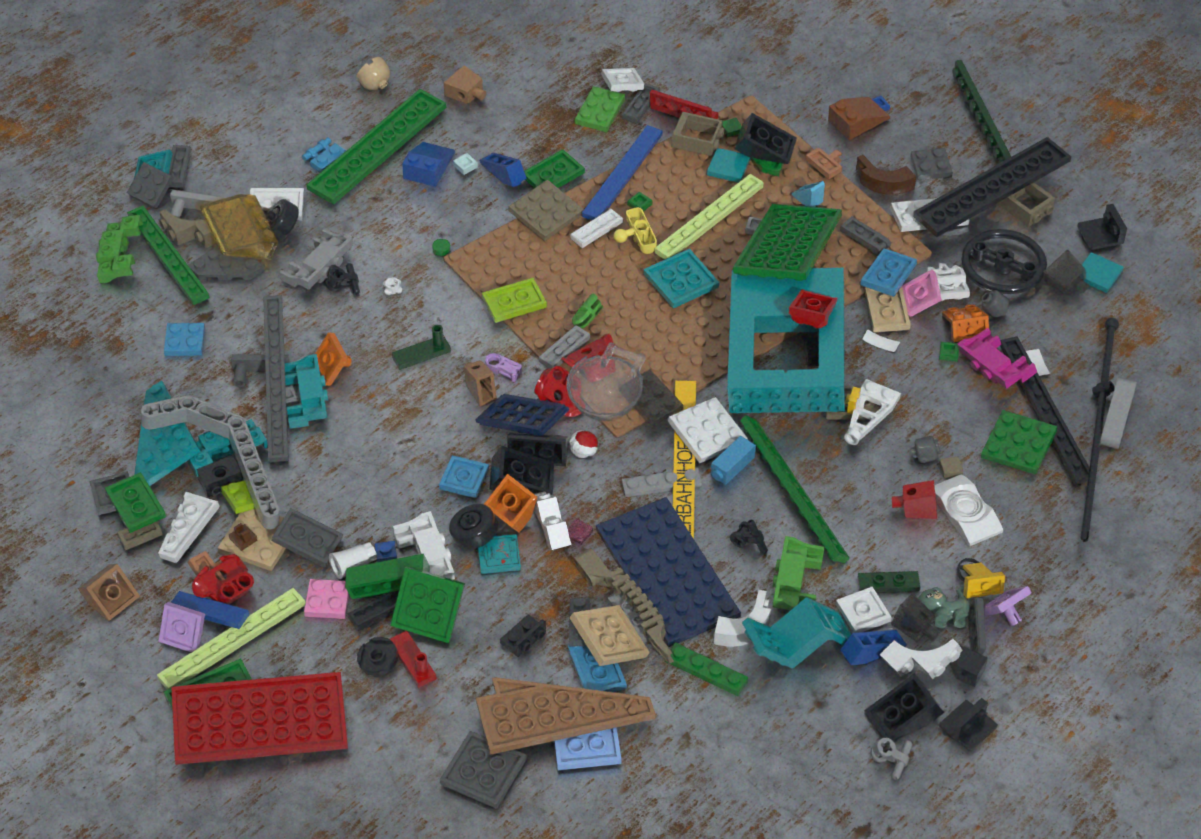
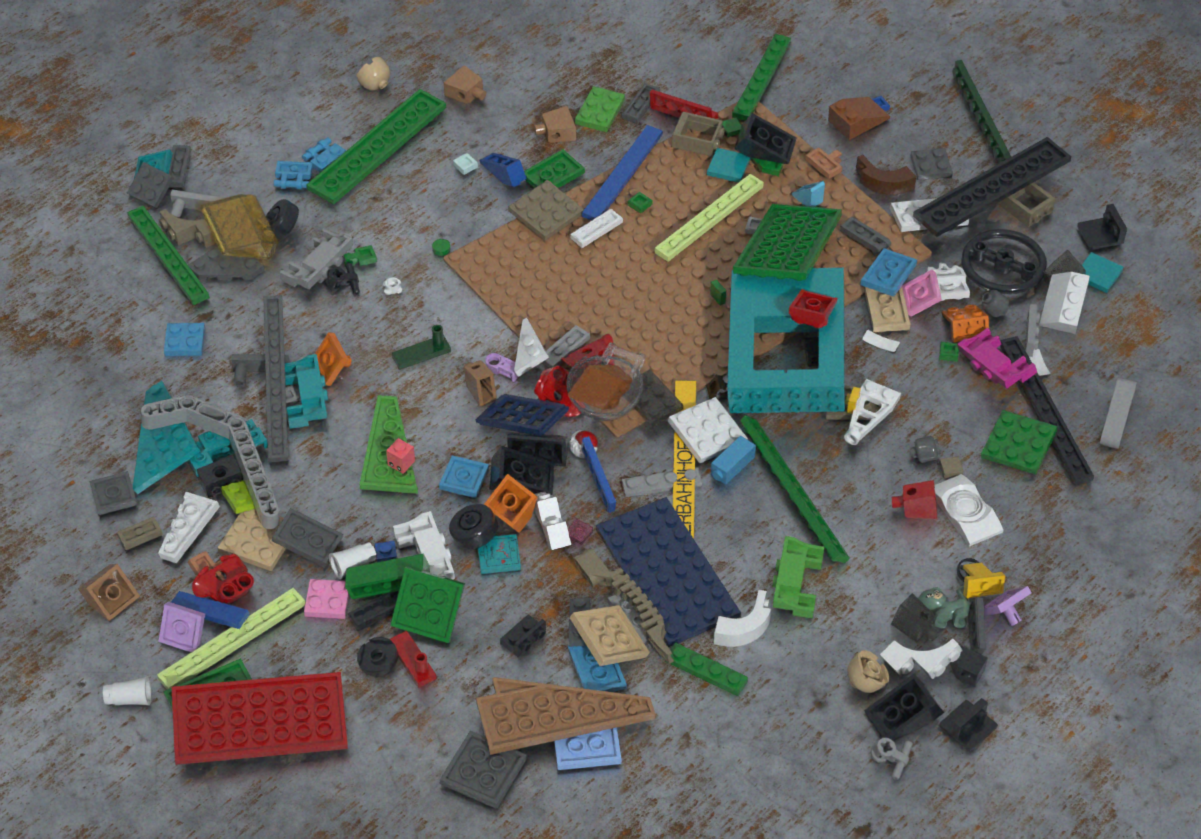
(113, 249): bright green bracket -> none
(128, 692): none -> white plant
(135, 502): green plate -> none
(242, 536): reddish brown tile -> none
(269, 196): white wing -> none
(293, 170): none -> dark azure plate
(361, 255): none -> green plate
(385, 430): none -> bright green wing
(400, 455): none -> coral brick
(426, 163): blue slope -> none
(514, 300): lime plate -> none
(530, 349): none -> white wing
(557, 126): none -> medium nougat torso
(587, 311): bright green arm -> none
(598, 475): none -> blue tile
(601, 386): none -> dark orange slope
(622, 79): white plate -> none
(639, 229): light yellow piece -> none
(681, 278): teal plate -> none
(717, 388): none -> dark brown tile
(718, 292): none -> green tile
(749, 533): black piece -> none
(761, 77): none -> green plate
(797, 633): teal bracket -> none
(863, 610): white plate -> none
(867, 673): none -> tan cylinder
(868, 646): blue slope -> none
(890, 581): dark green plate -> none
(1032, 330): none -> light grey plate
(1064, 301): none -> white slope
(1101, 390): black bar -> none

